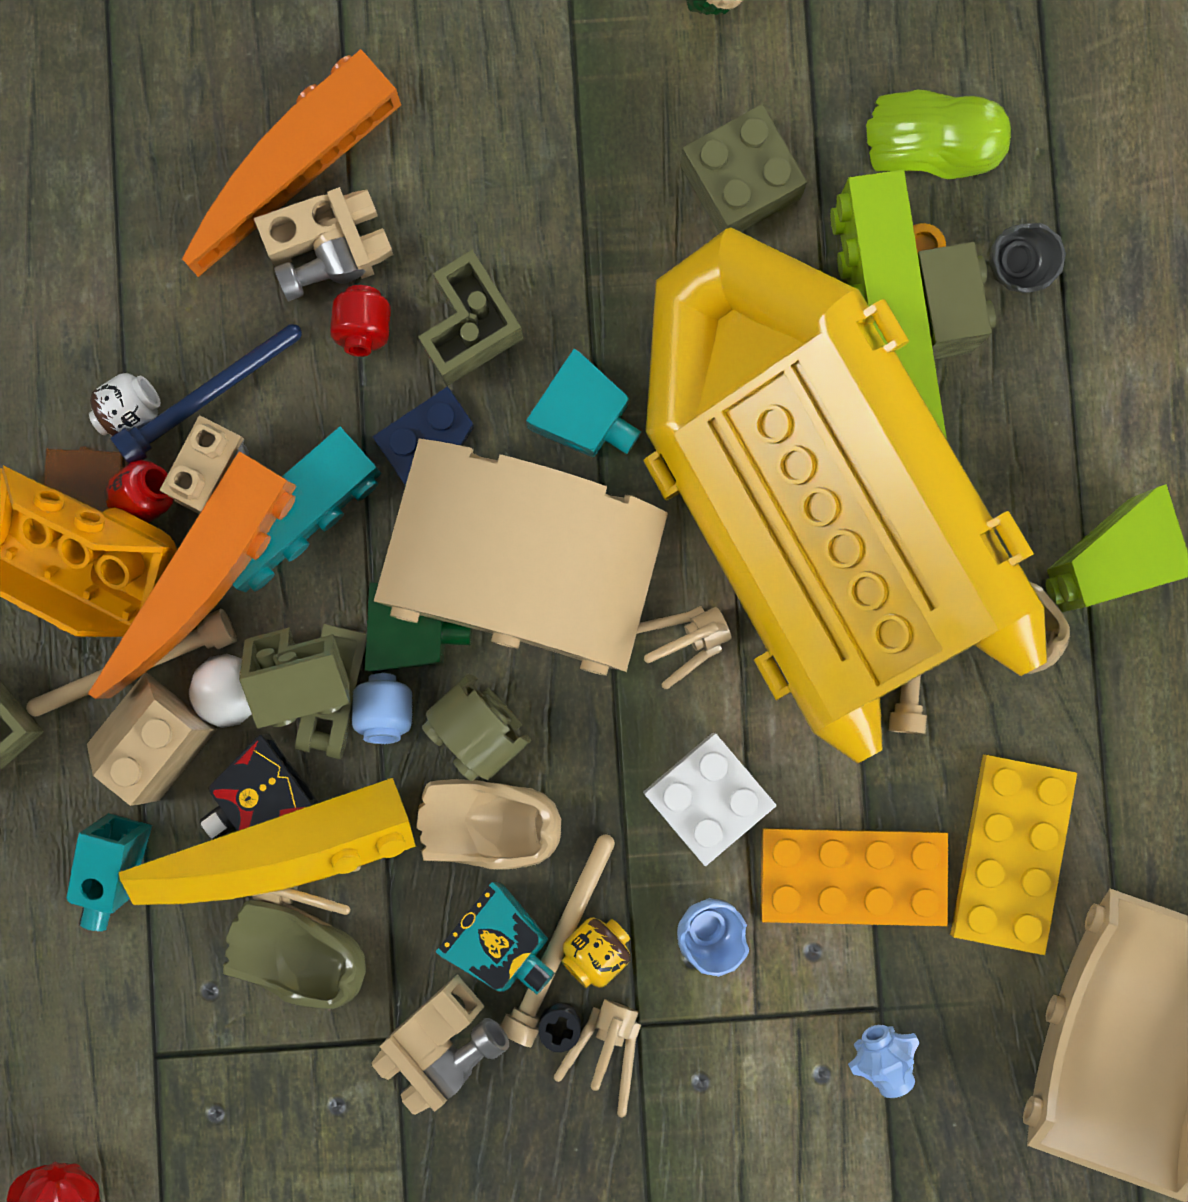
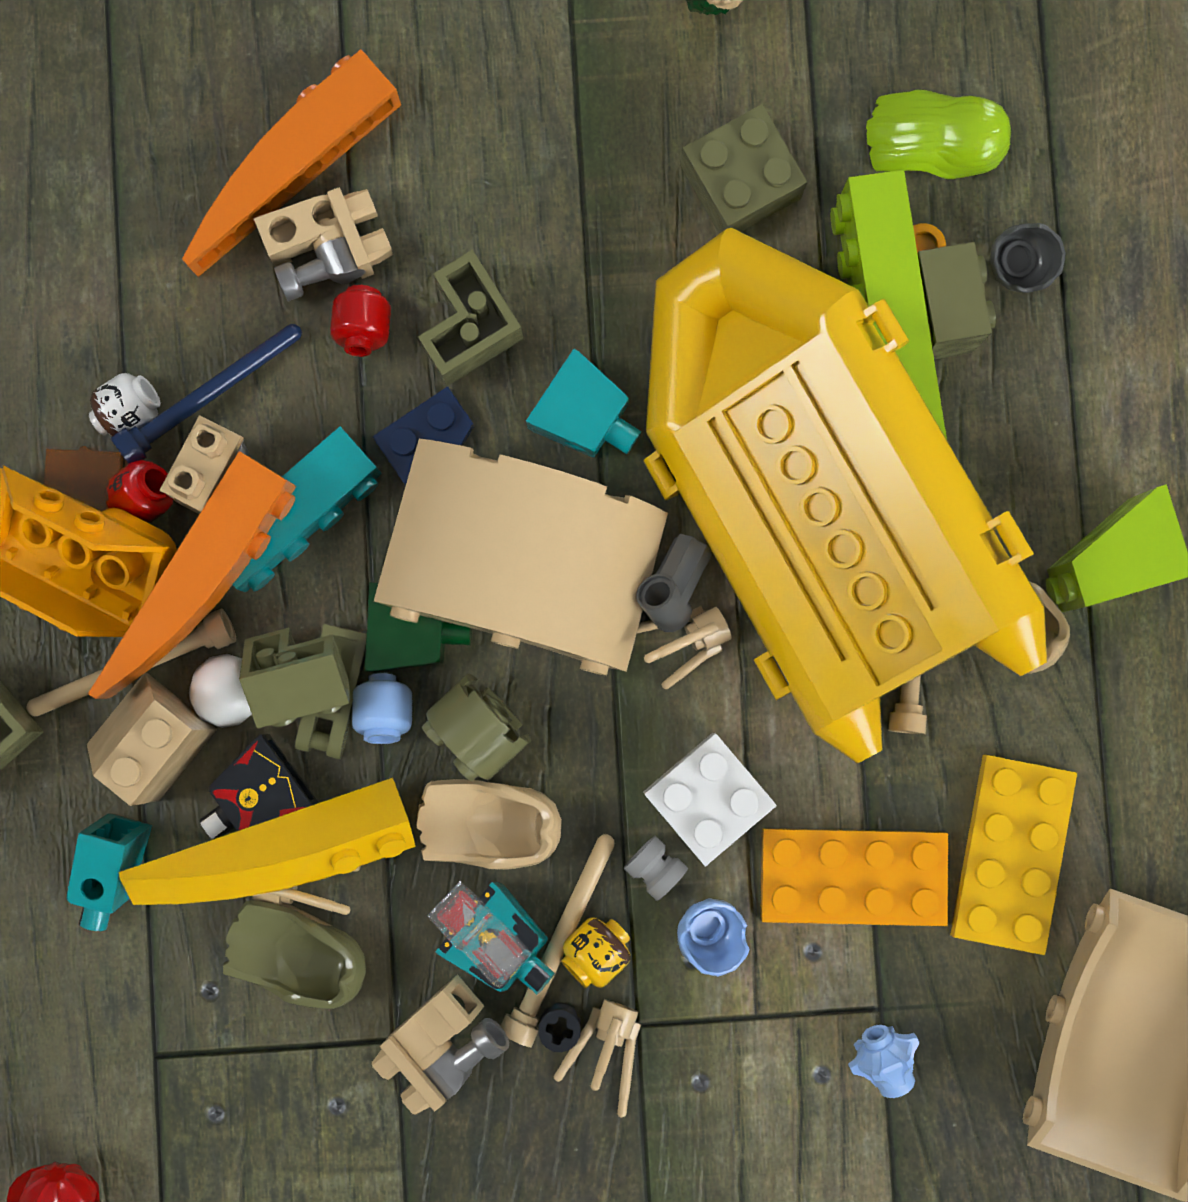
(479, 934): none -> clear slope
(656, 868): none -> light grey wheel
(668, 591): none -> dark grey piece

